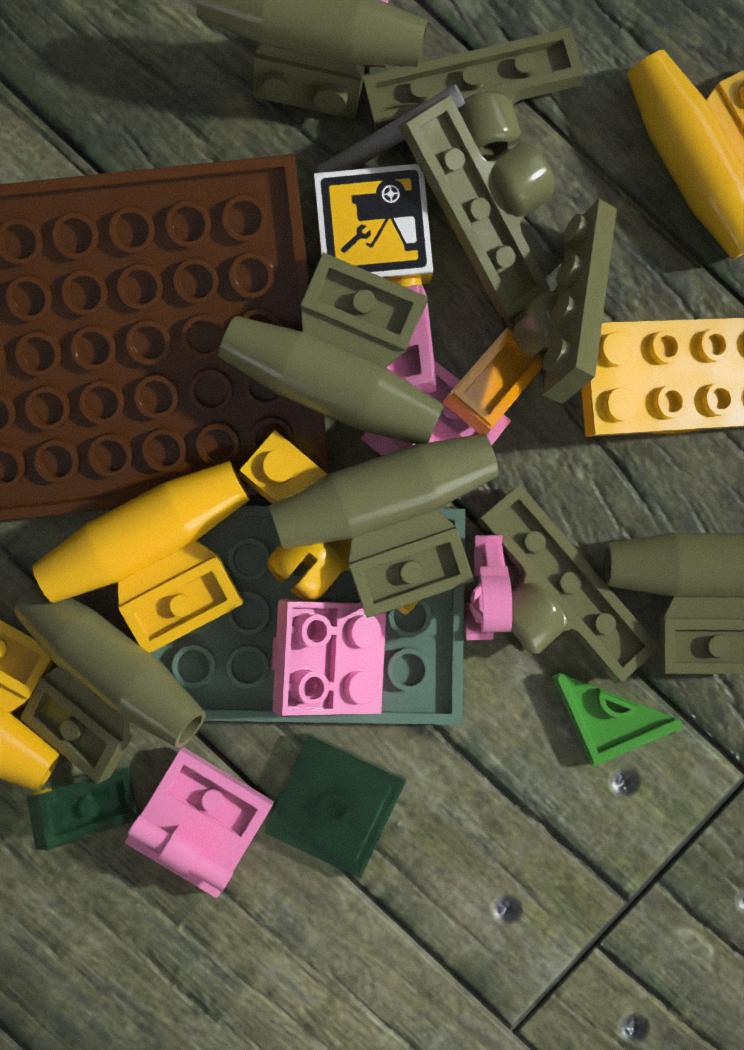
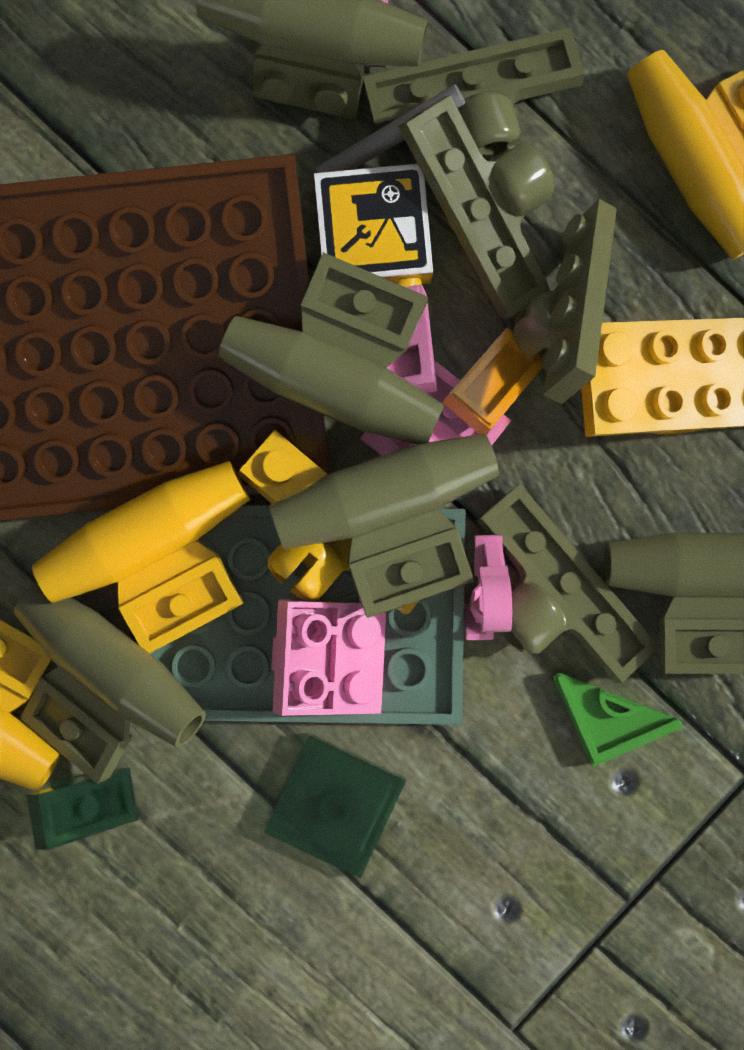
(199, 822): bright pink plate -> none

